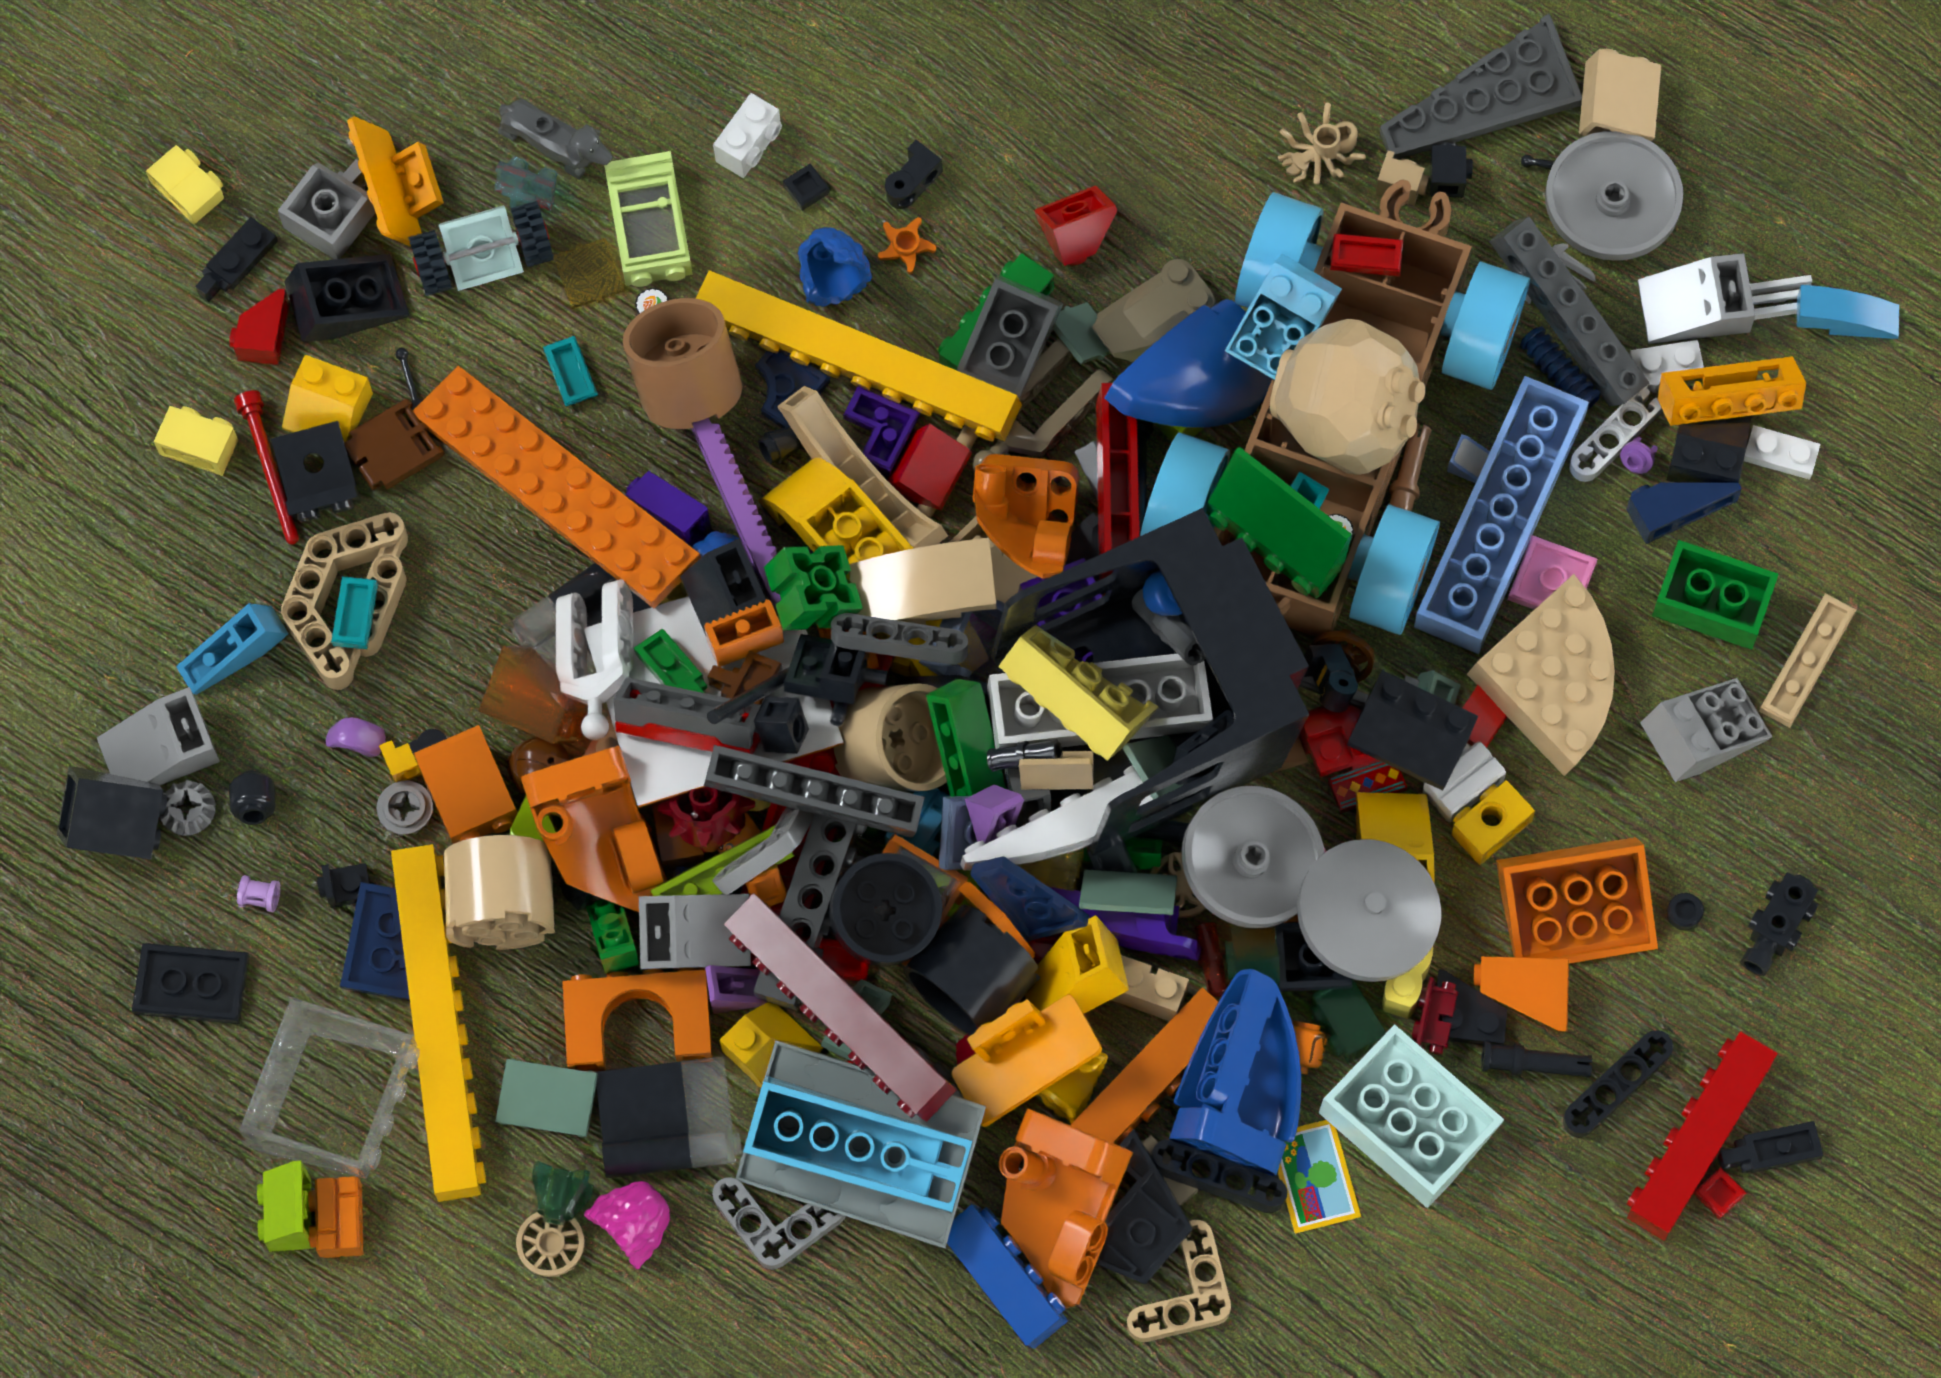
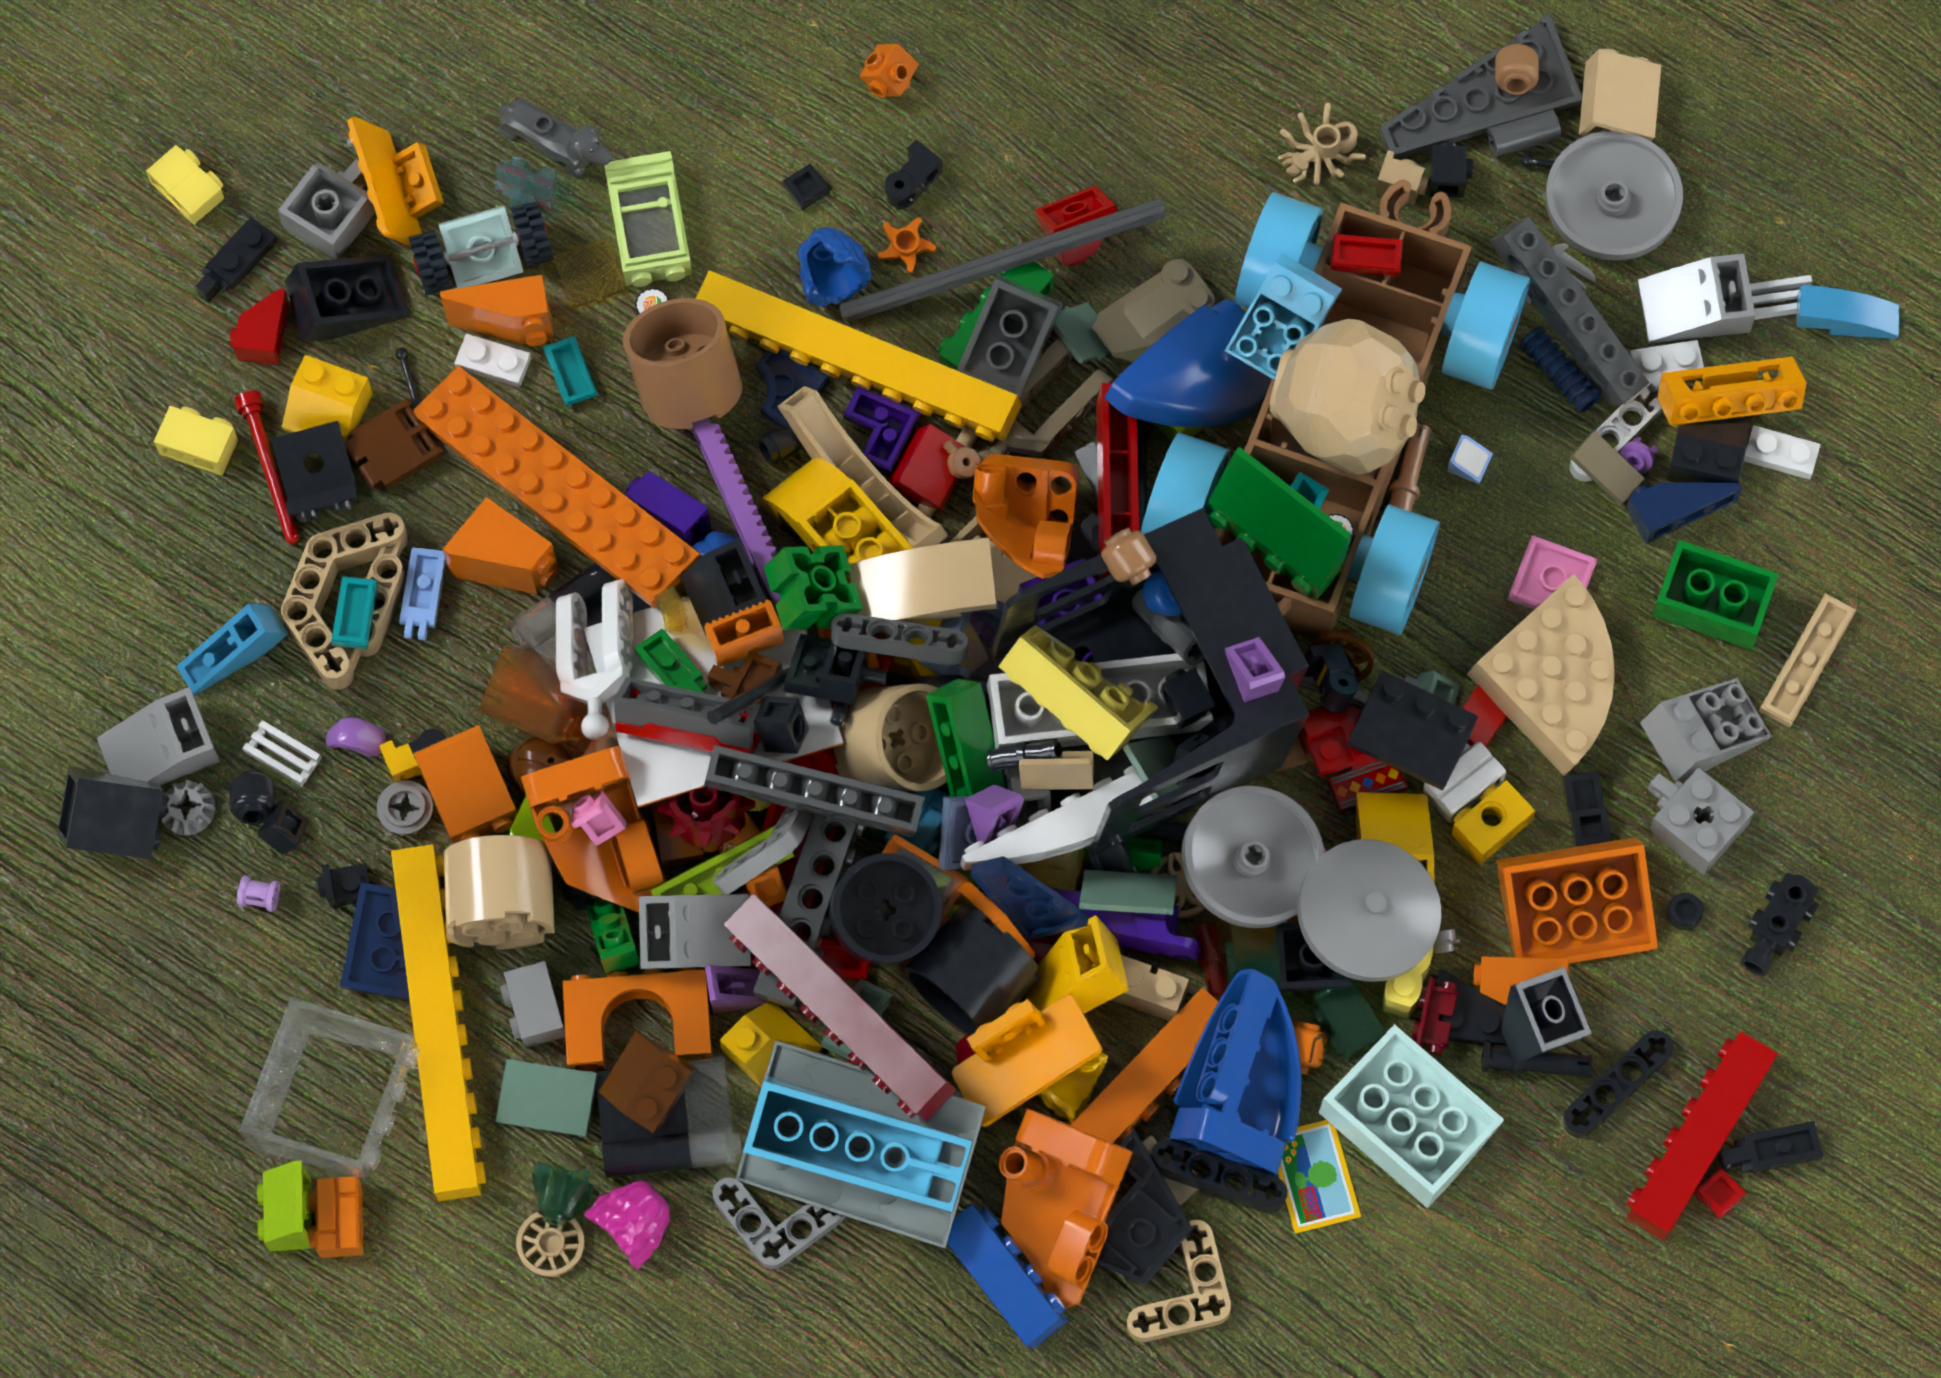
(190, 983): black tile -> none
(258, 738): none -> white tile
(283, 828): none -> black slope
(422, 591): none -> light blue hinge
(493, 360): none -> white plate
(501, 552): none -> orange slope
(503, 310): none -> orange slope
(534, 1005): none -> light grey brick
(597, 817): none -> bright pink bracket
(647, 1082): none -> reddish brown slope
(673, 610): none -> clear yellow piece
(747, 135): white brick -> none
(888, 70): none -> orange brick
(956, 459): none -> medium nougat piece
(1002, 260): none -> dark grey axle
(1128, 556): none -> medium nougat head
(1186, 697): none -> black brick
(1254, 669): none -> medium lavender slope
(1445, 941): none -> light grey plate
(1501, 515): light blue brick -> none
(1516, 69): none -> medium nougat head
(1523, 133): none -> dark grey piece
(1542, 1016): none -> black slope
(1586, 808): none -> black slope
(1606, 467): none -> dark tan tile
(1696, 799): none -> light grey hinge

